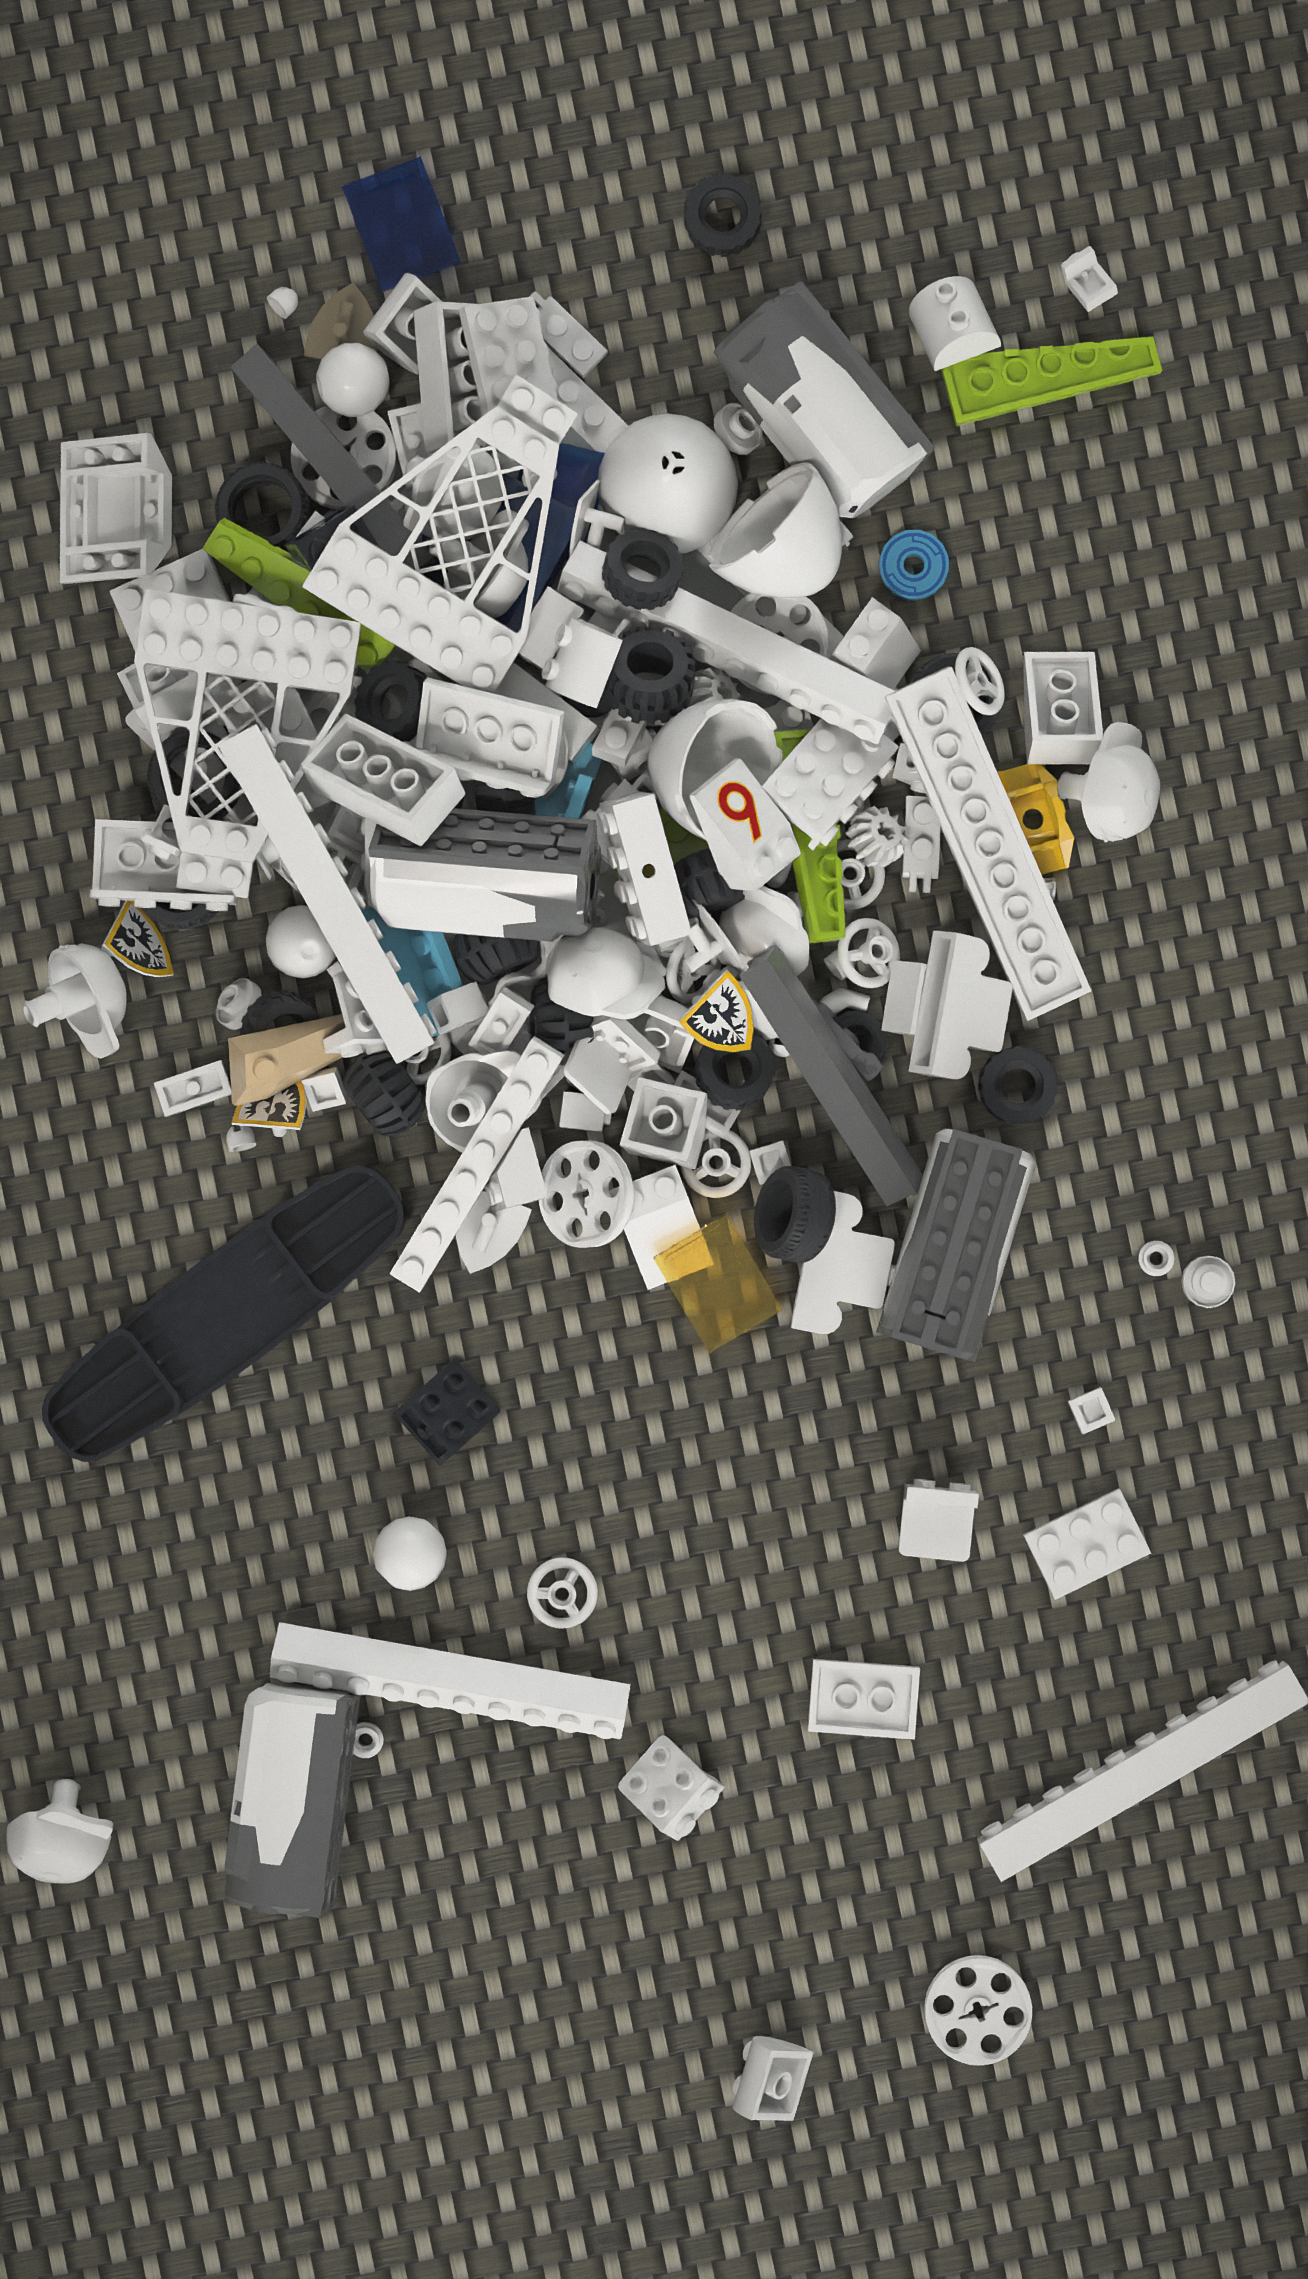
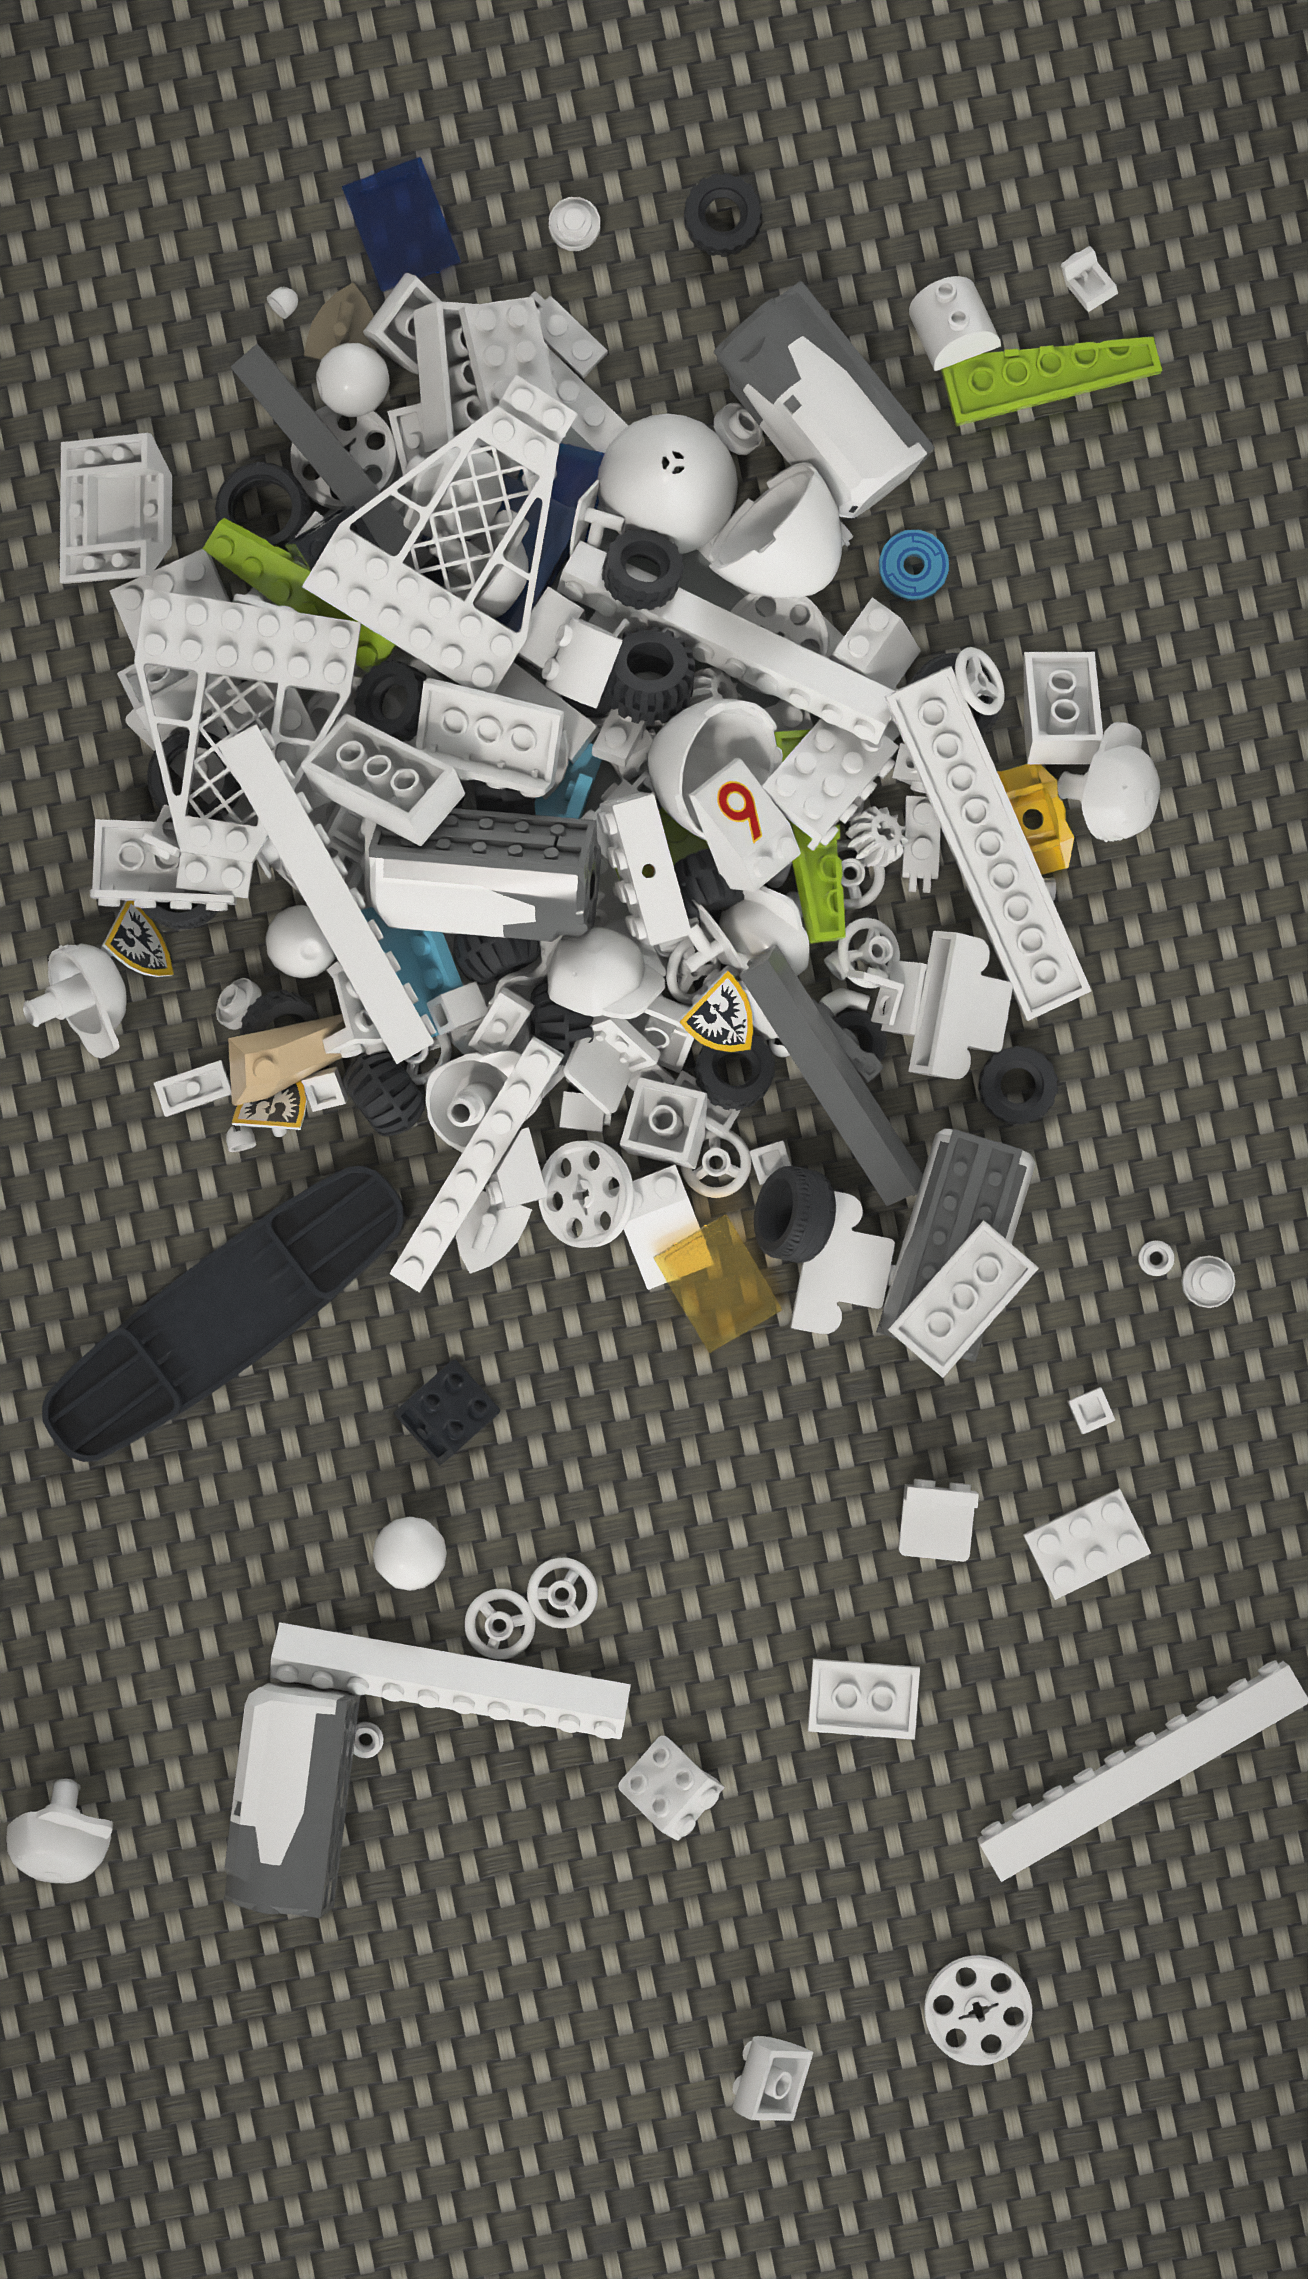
(491, 1649): none -> white piece
(574, 223): none -> white plate
(887, 989): none -> white bracket
(963, 1299): none -> white tile

